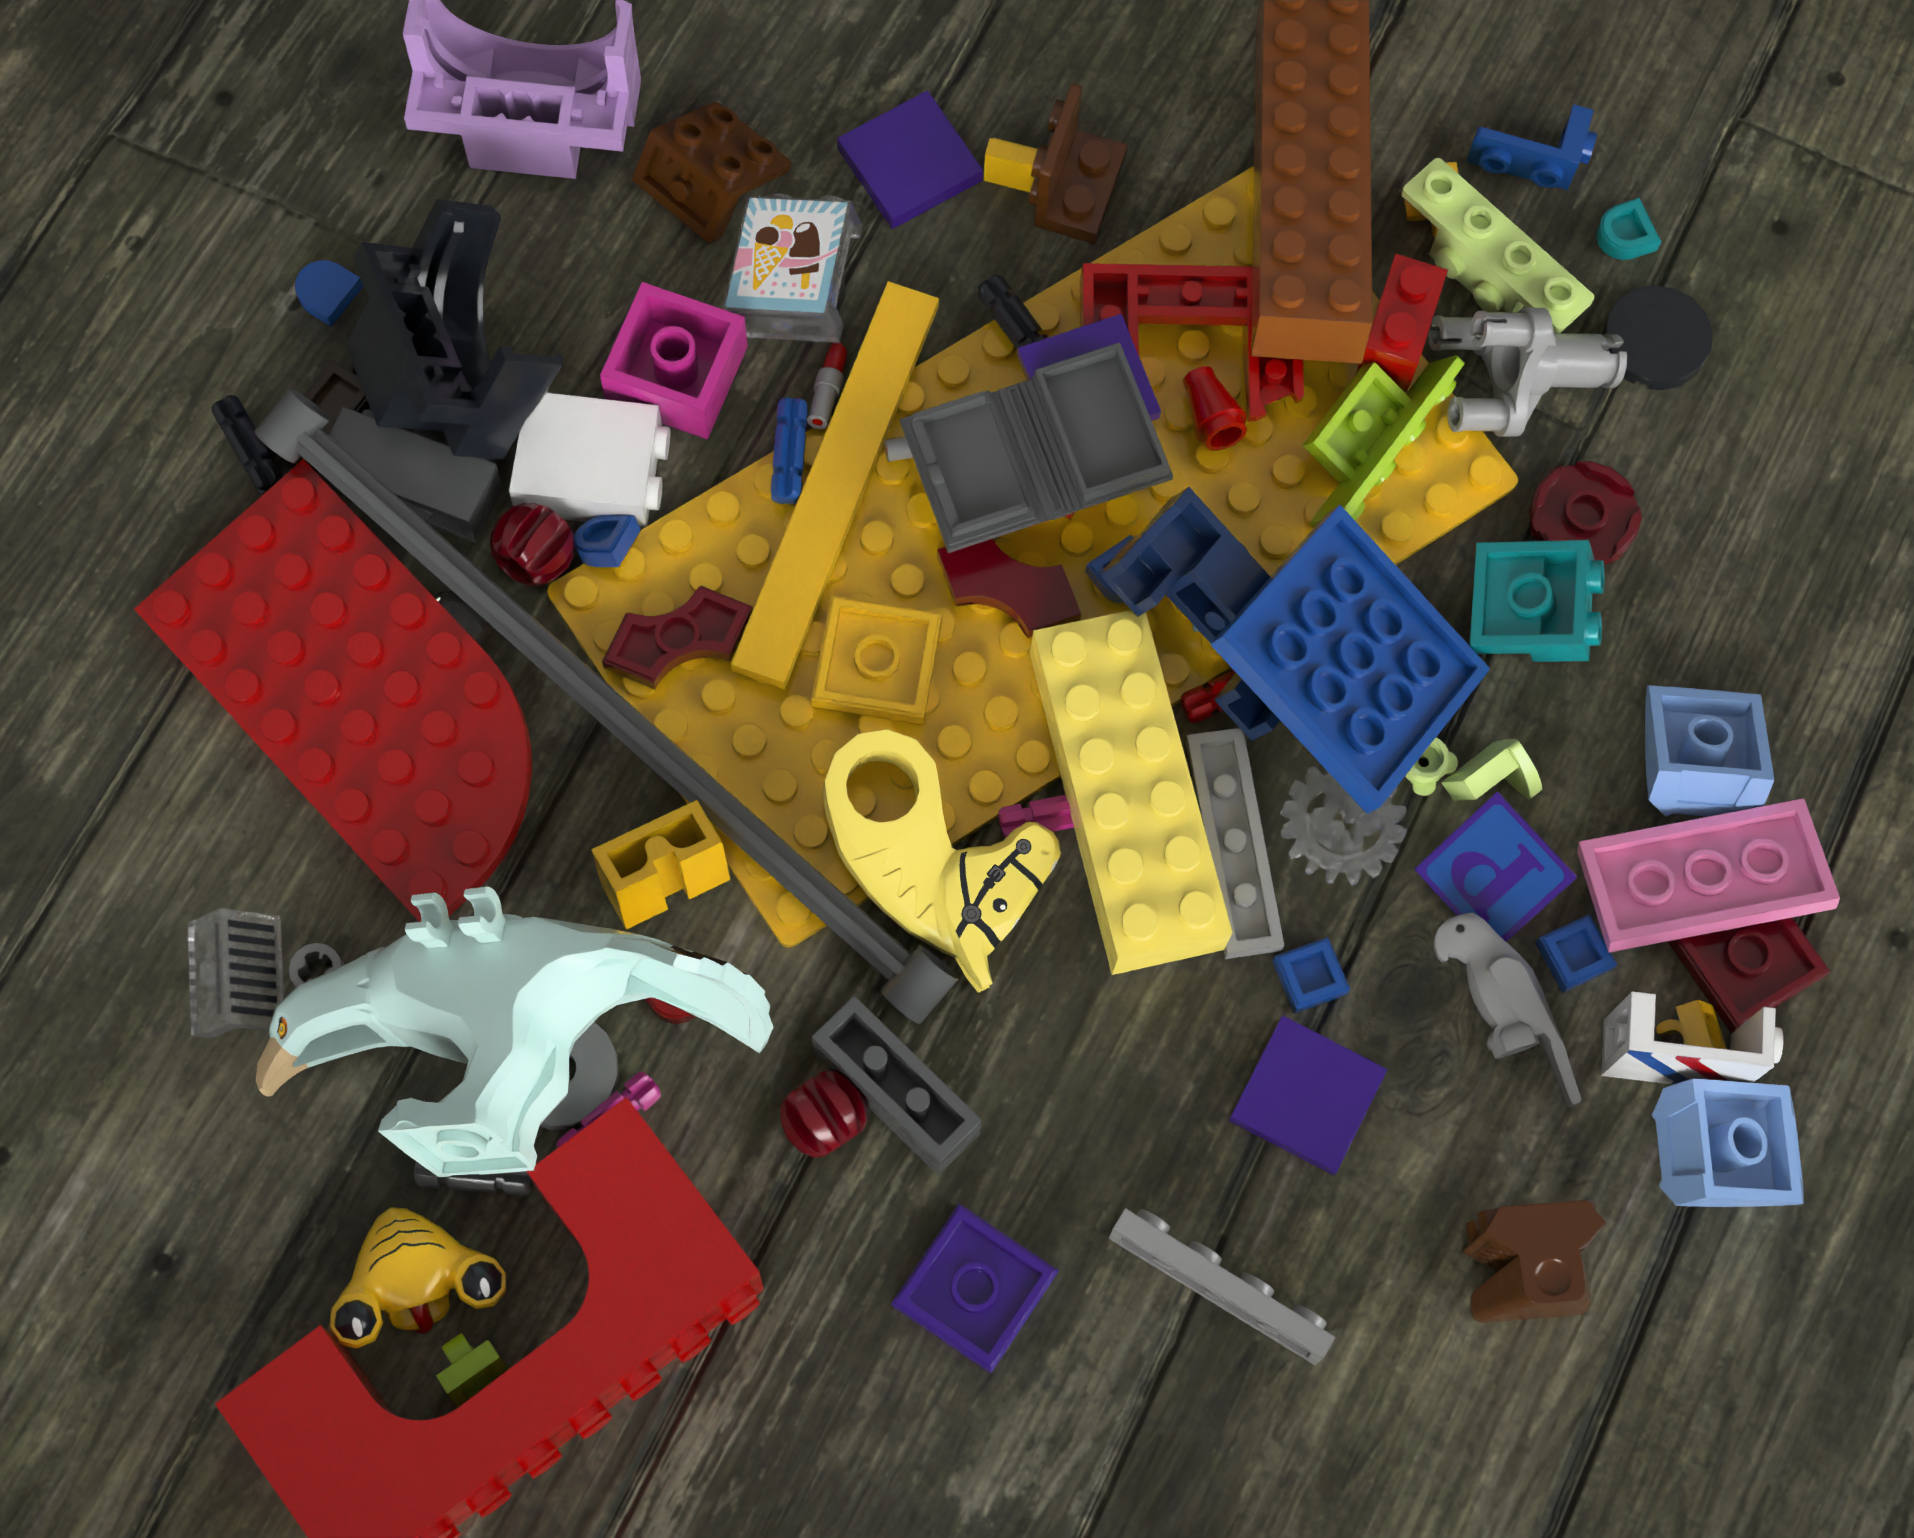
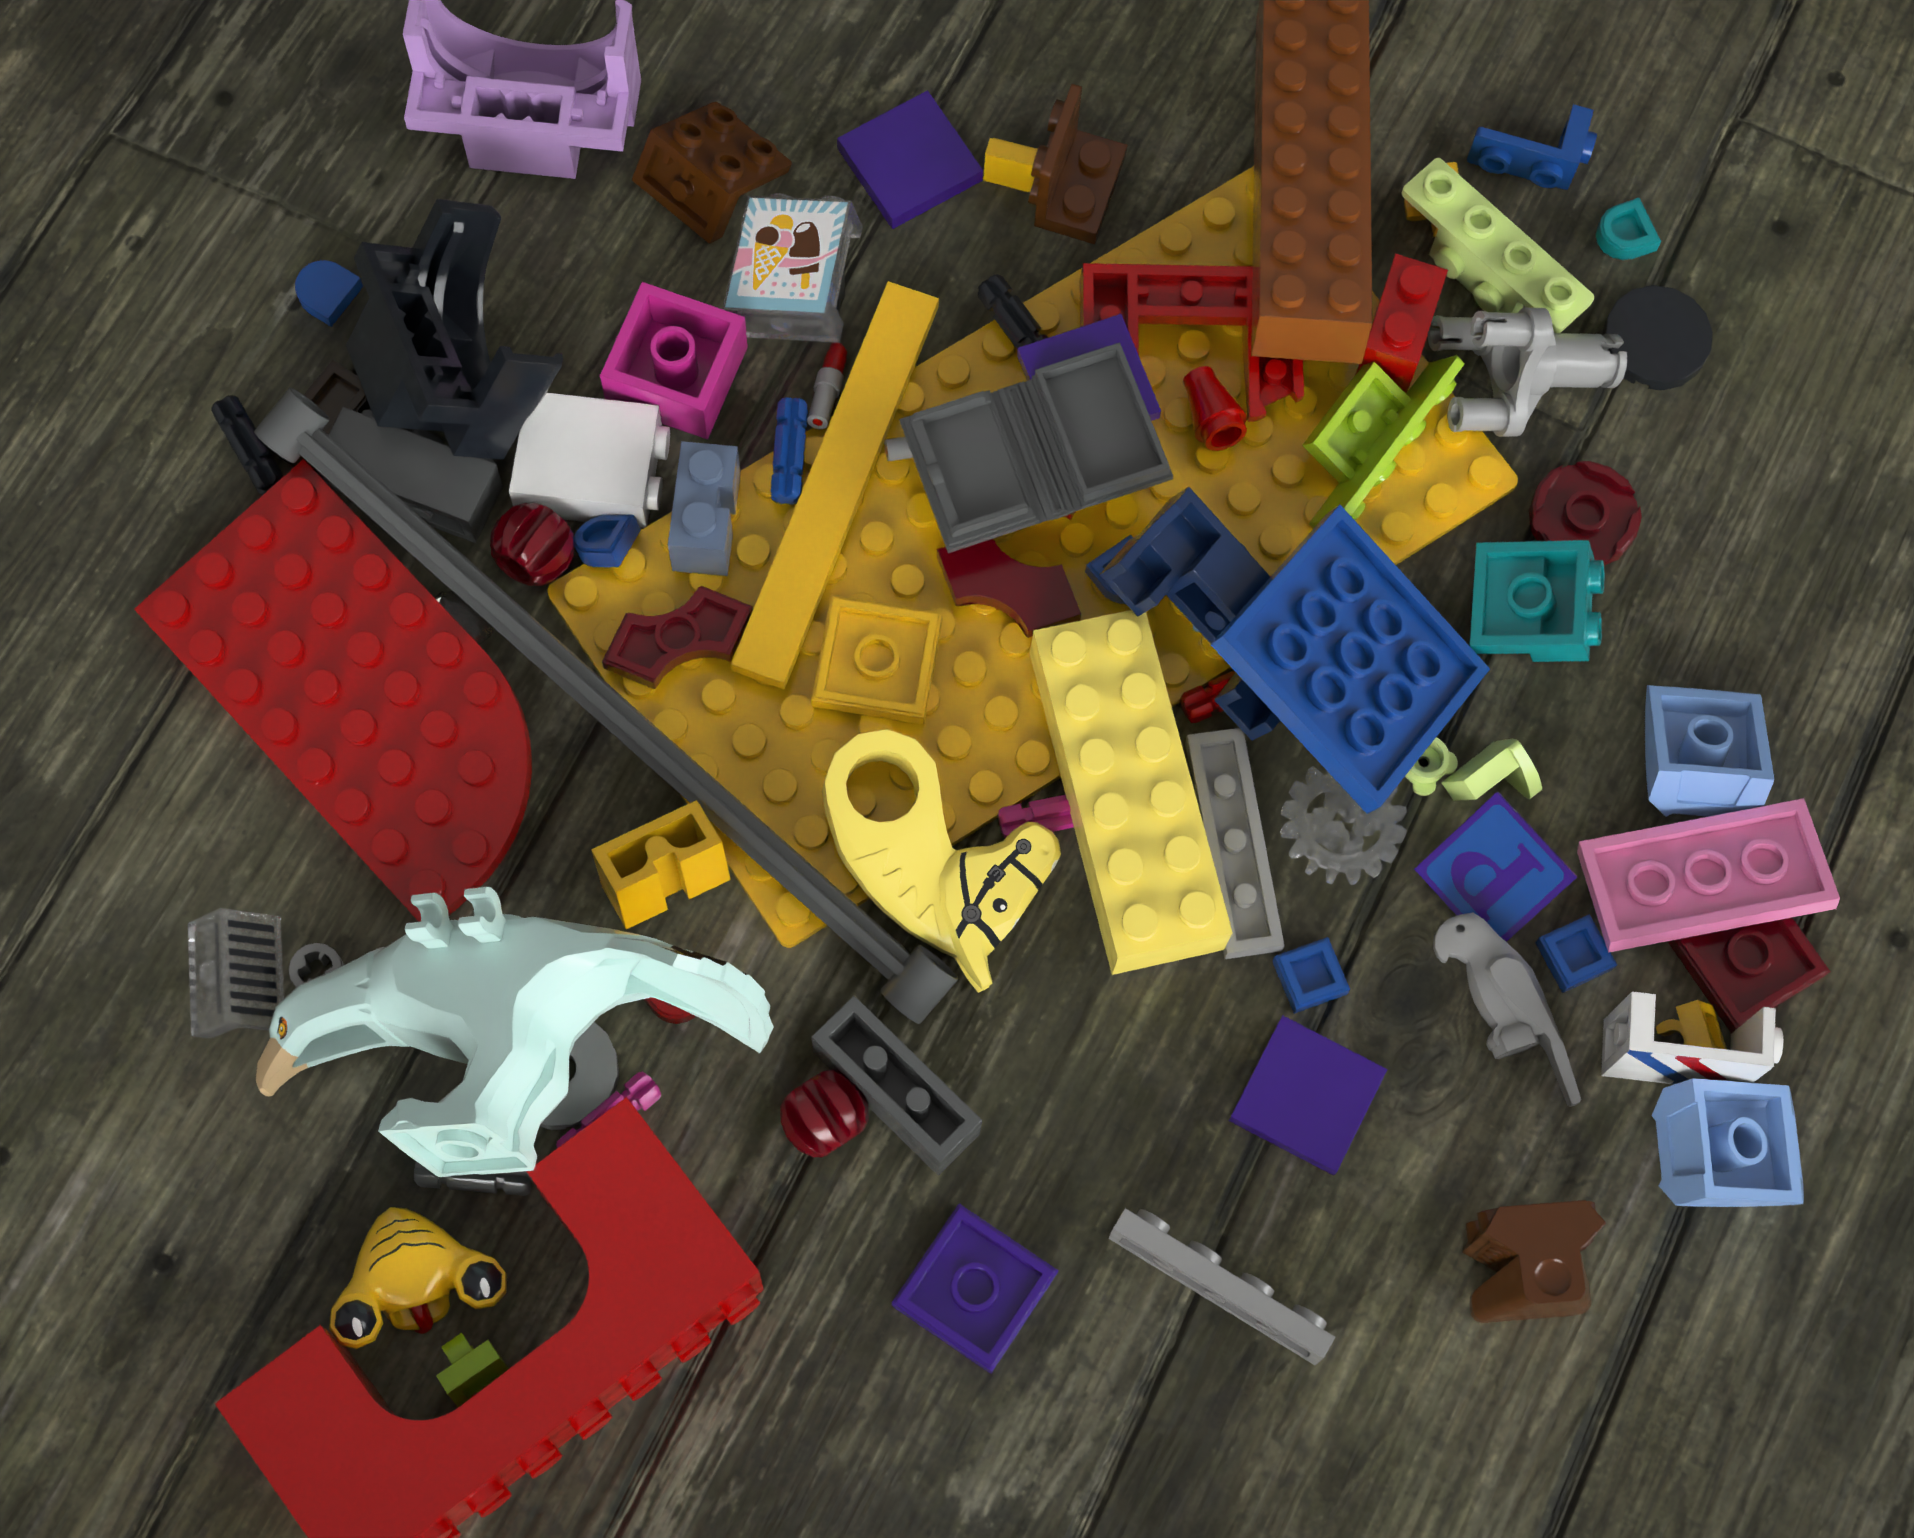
(702, 508): none -> sand blue brick

